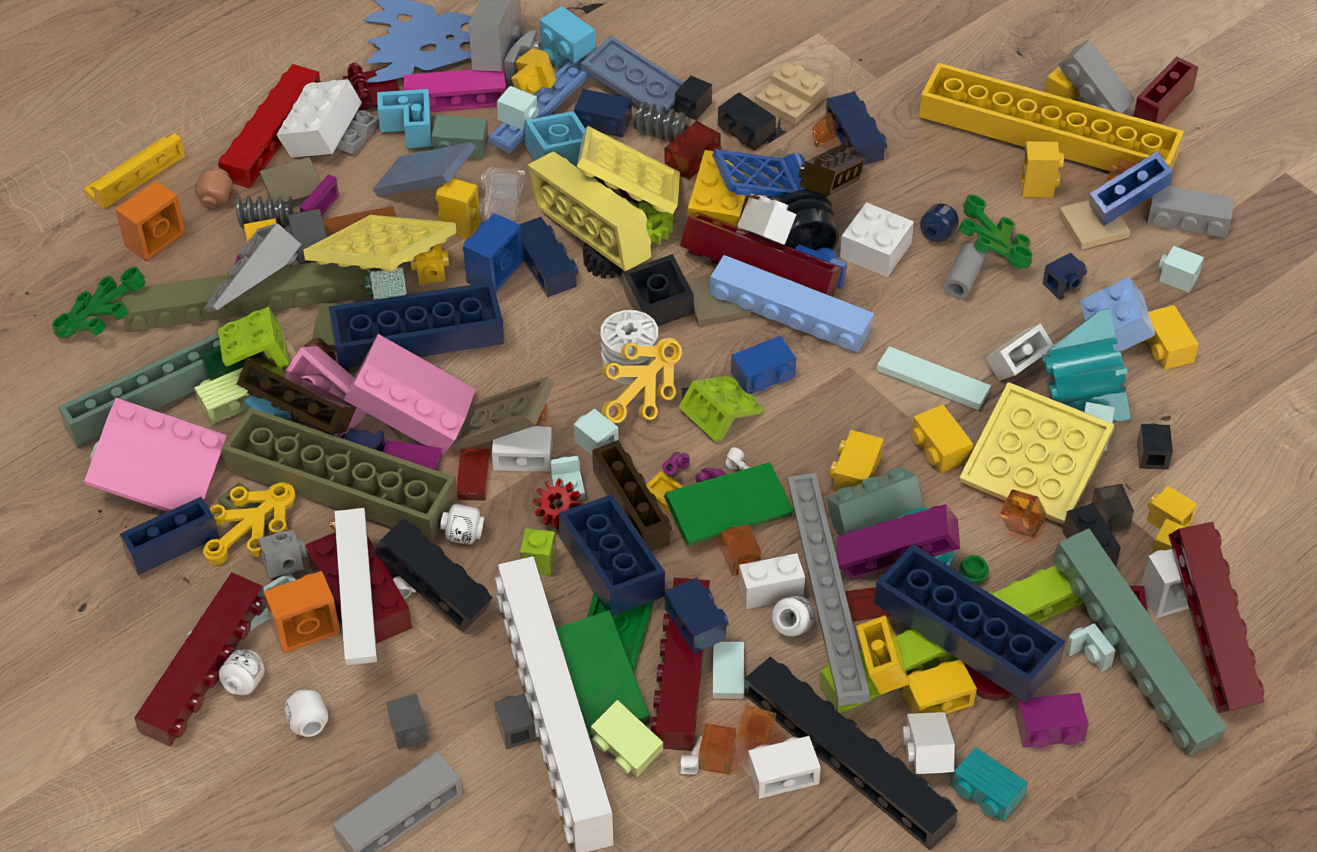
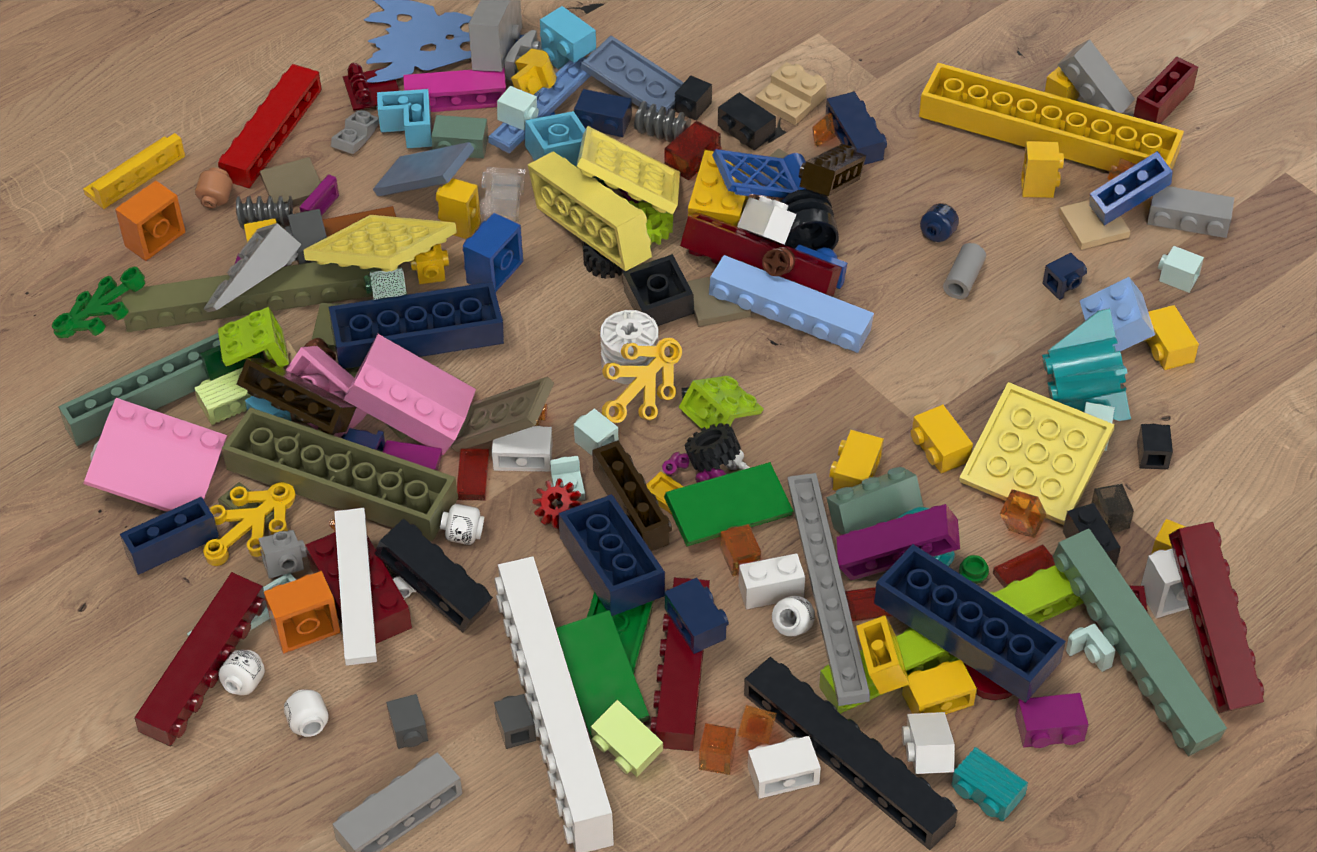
(319, 118): white brick -> none
(542, 547): lime brick -> none
(547, 258): dark blue brick -> none
(690, 763): white hand -> none
(712, 447): none -> black tyre
(728, 670): light aqua tile -> none
(763, 365): blue brick -> none
(772, 261): none -> copper wheel
(876, 239): white brick -> none
(934, 378): light aqua tile -> none
(1016, 252): green plant -> none
(1019, 352): white brick -> none
(1023, 565): none -> clear red tile
(1171, 506): yellow brick -> none

